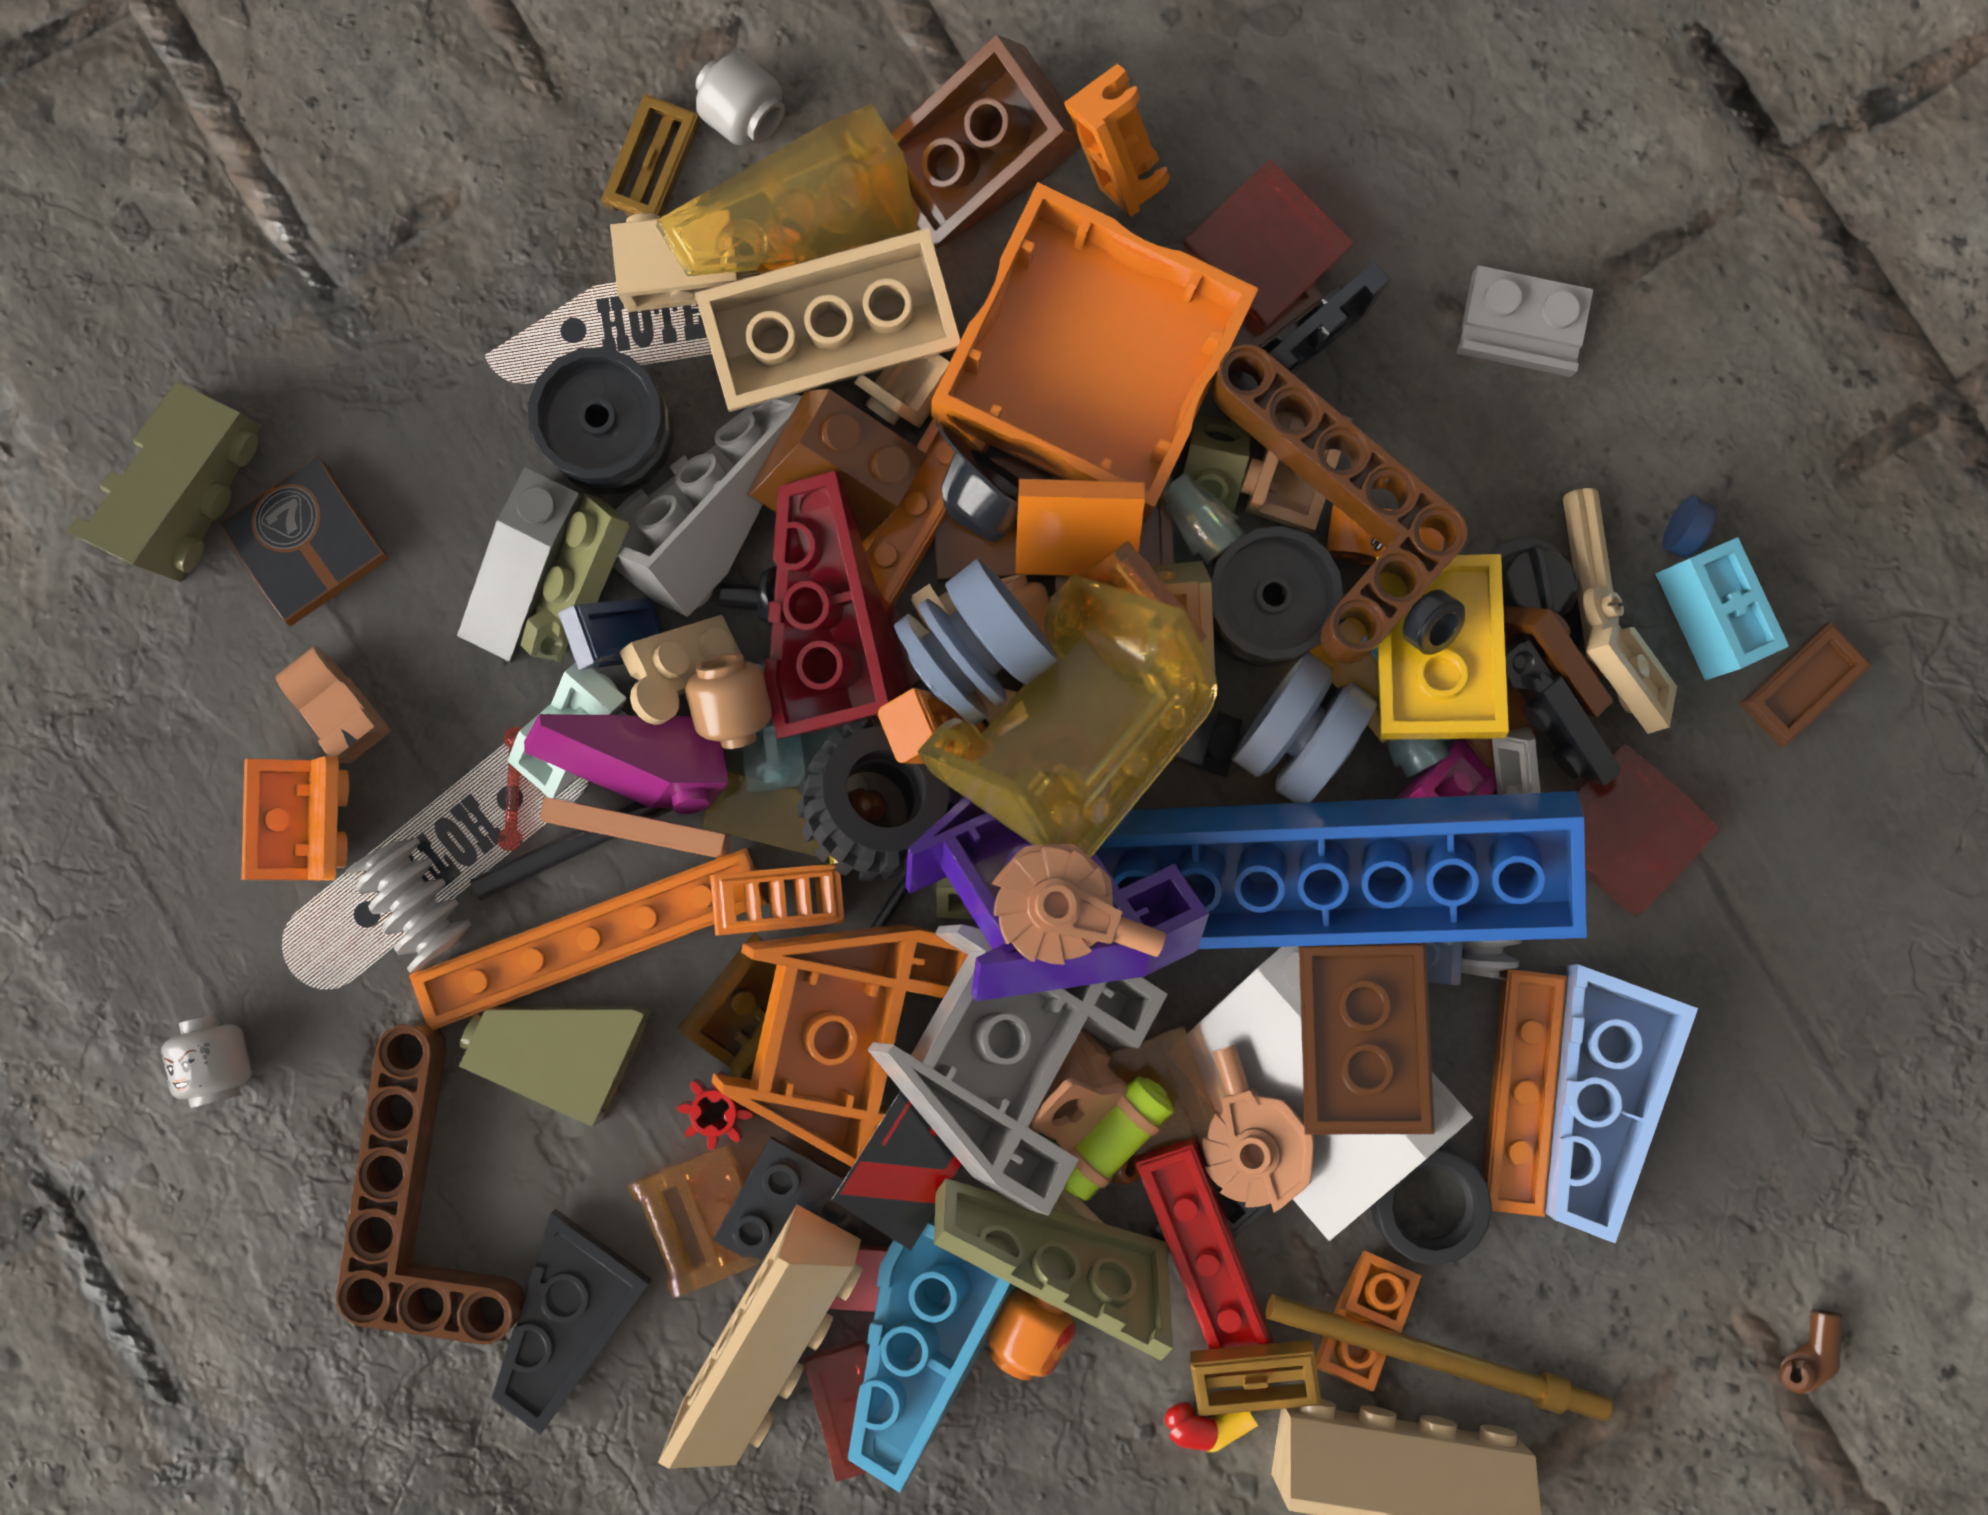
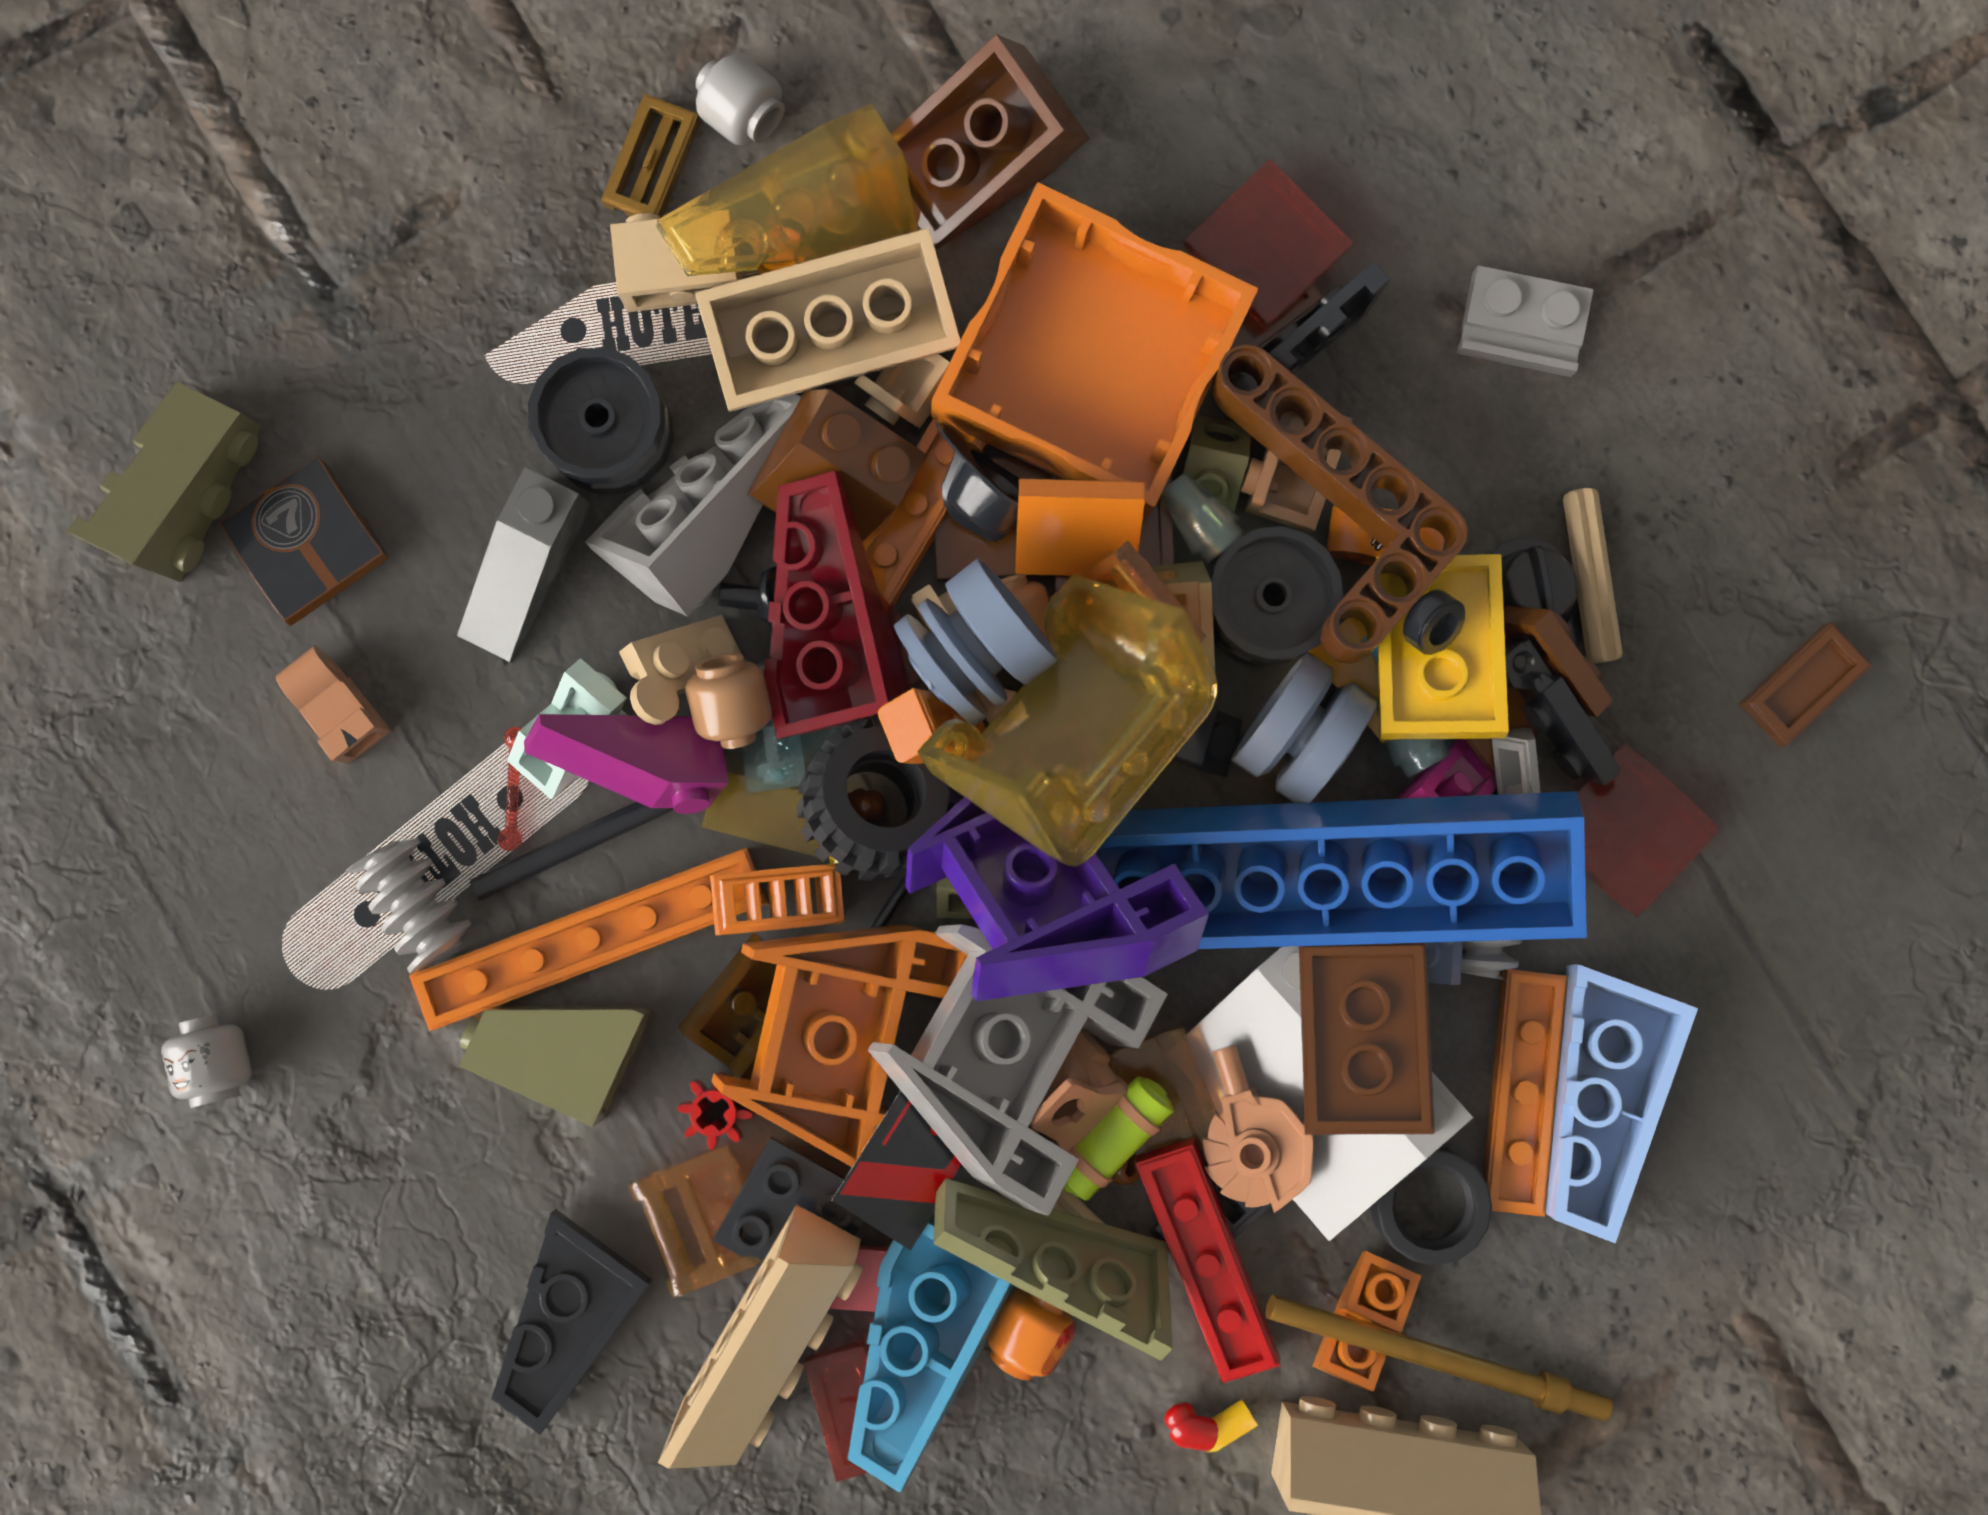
(293, 819): orange bracket -> none
(401, 1207): reddish brown beam -> none
(577, 576): olive hinge -> none
(604, 628): dark blue tile -> none
(635, 827): nougat tile -> none
(1060, 904): nougat piece -> none
(1116, 139): orange hinge -> none
(1255, 1368): pearl gold tile -> none
(1628, 662): tan hinge -> none
(1689, 527): dark blue tile -> none
(1722, 610): medium azure hinge -> none
(1818, 1357): reddish brown arm -> none

